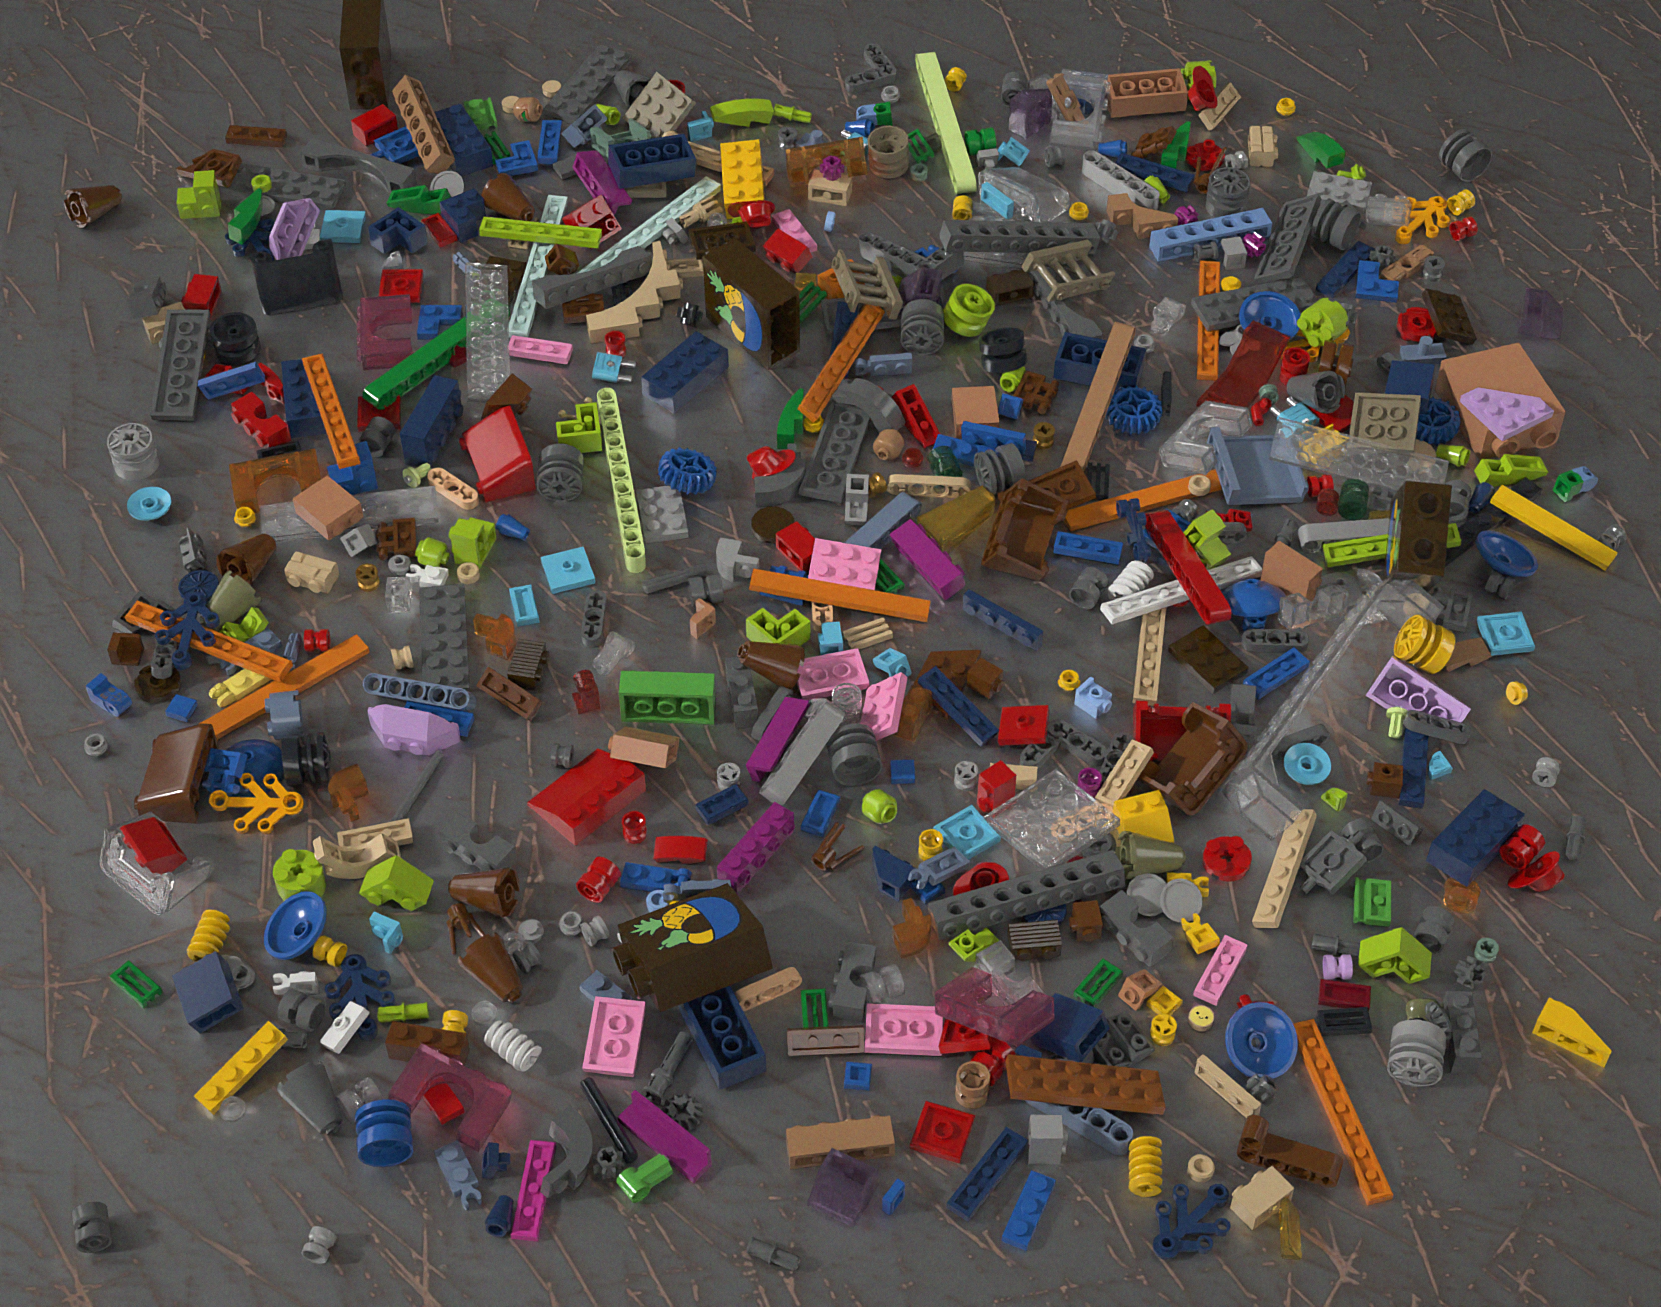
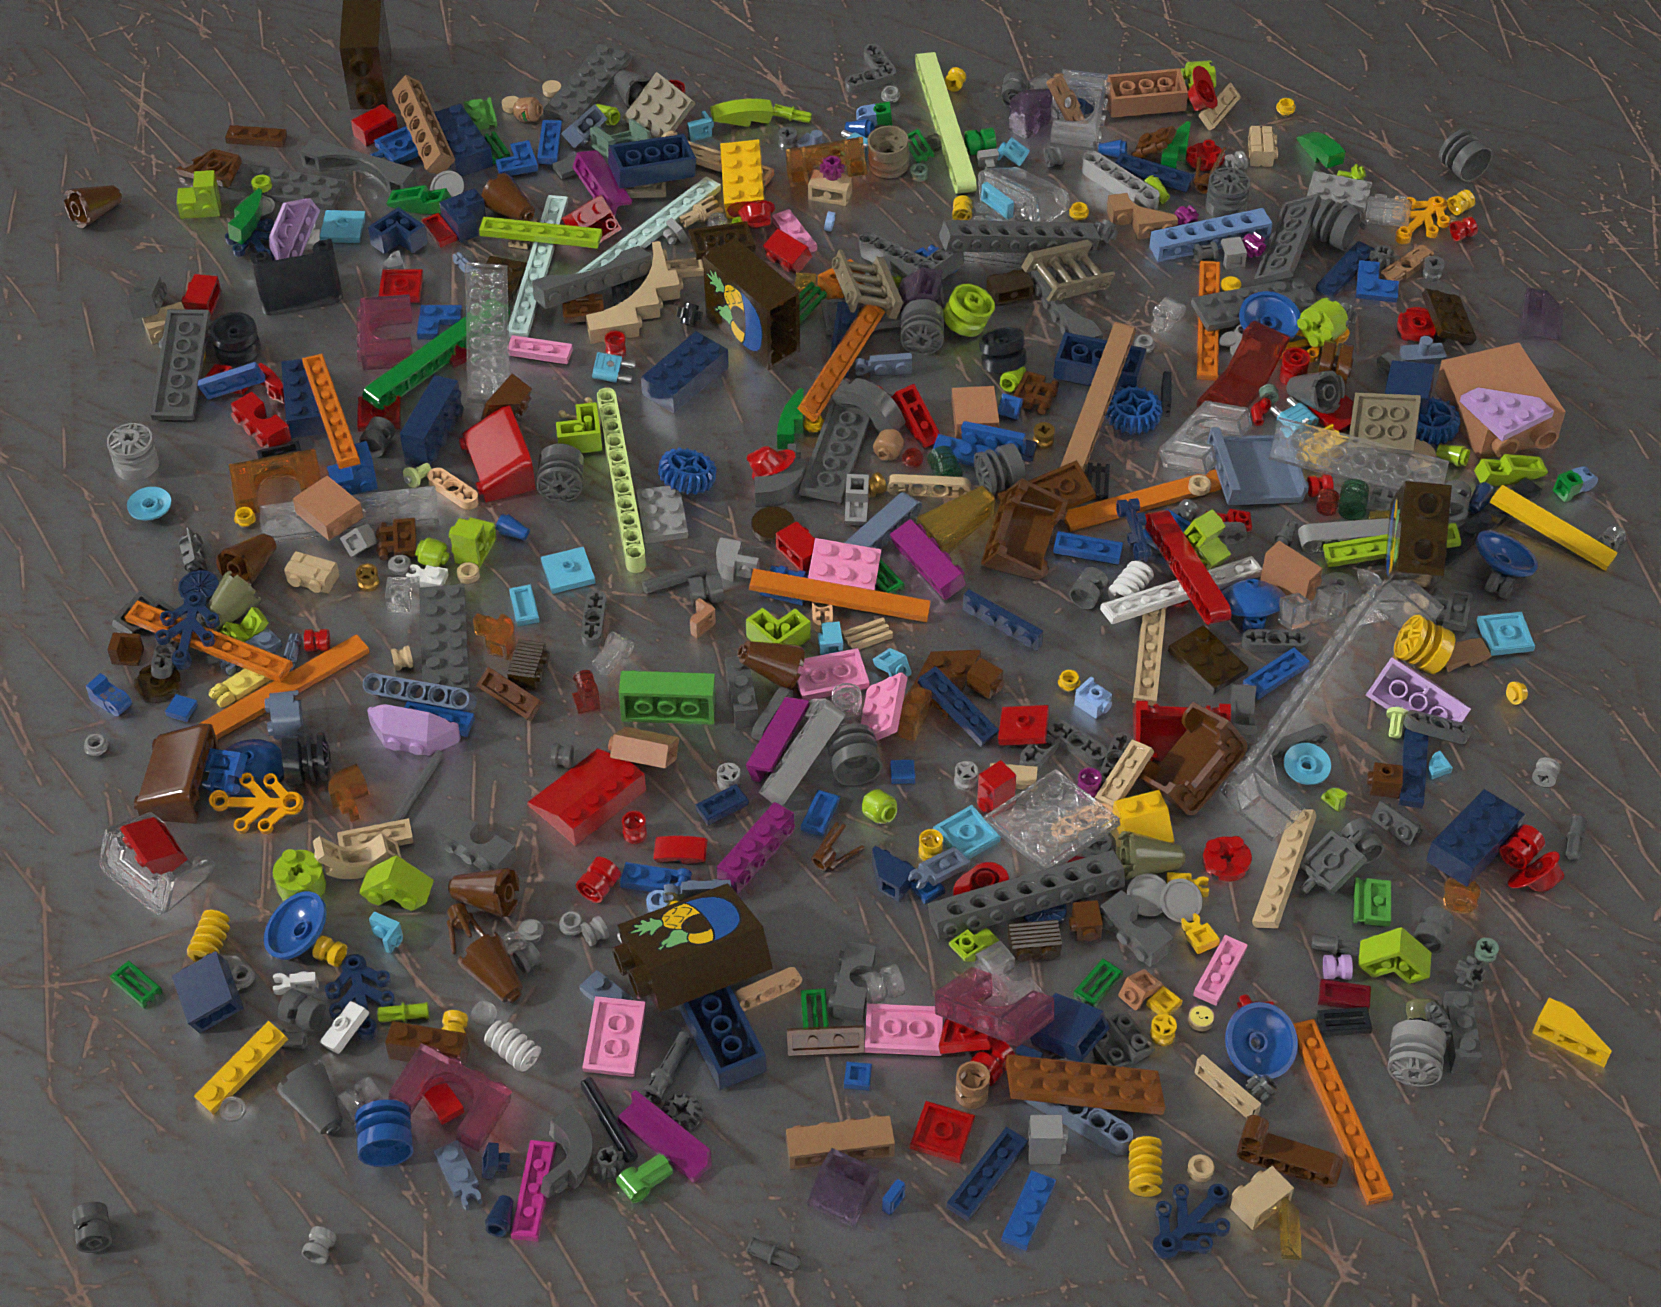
(561, 260): reddish brown brick -> none
(913, 934): clear orange brick -> none

